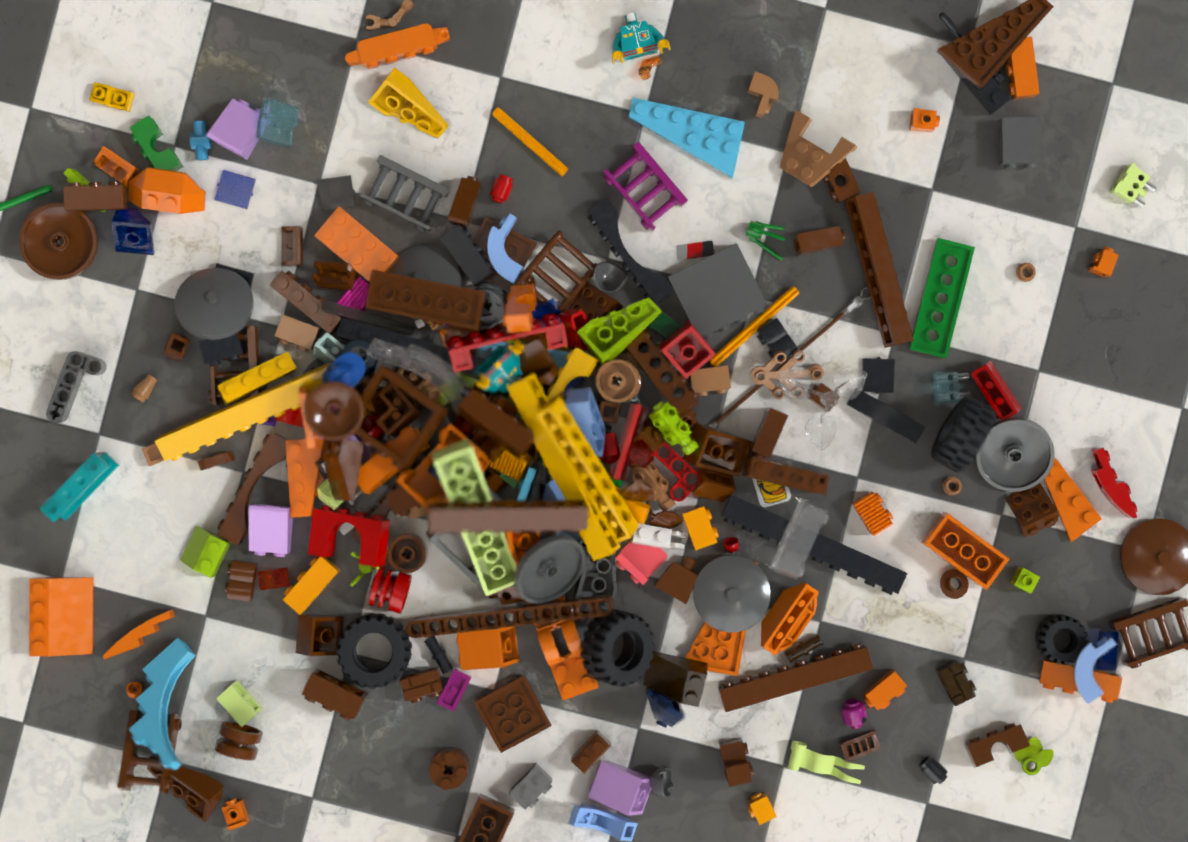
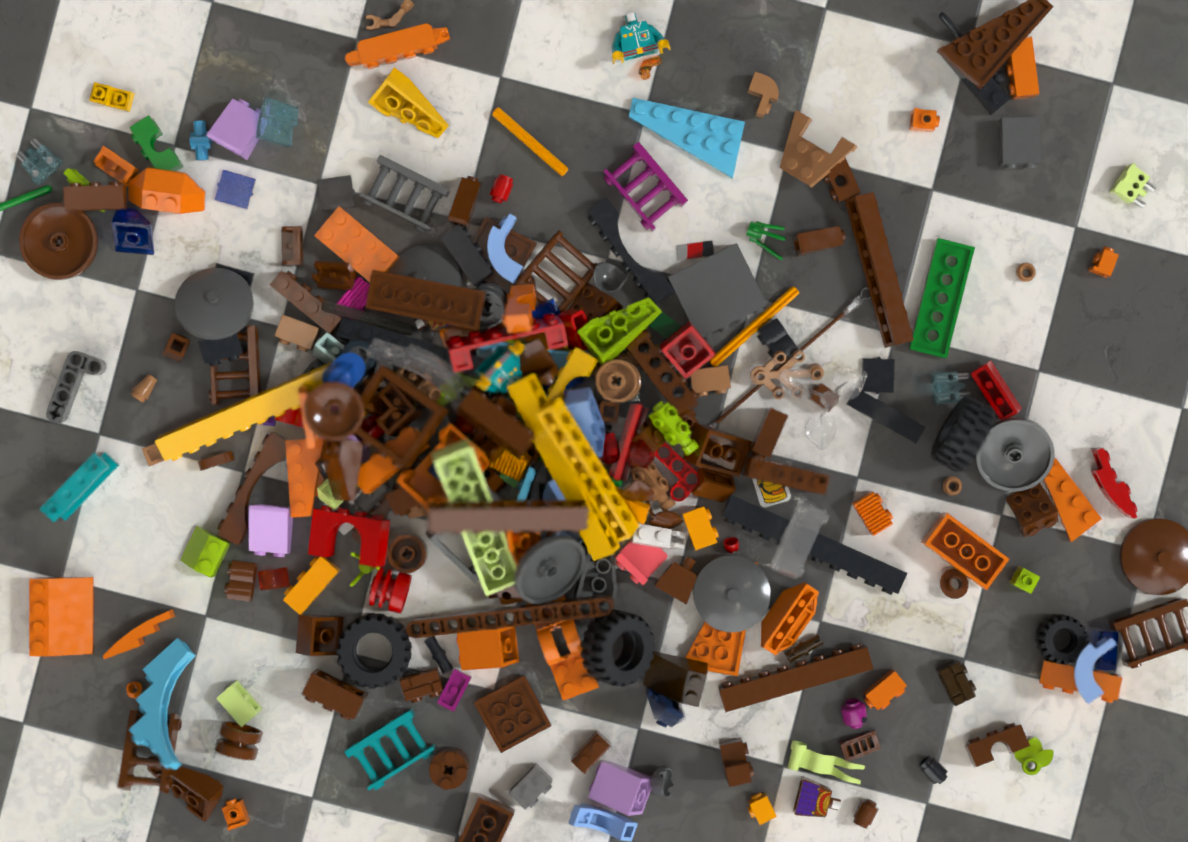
(40, 169): none -> clear light blue piece
(256, 377): yellow arch -> none
(389, 730): none -> teal fence
(814, 799): none -> torso
(865, 813): none -> reddish brown brick

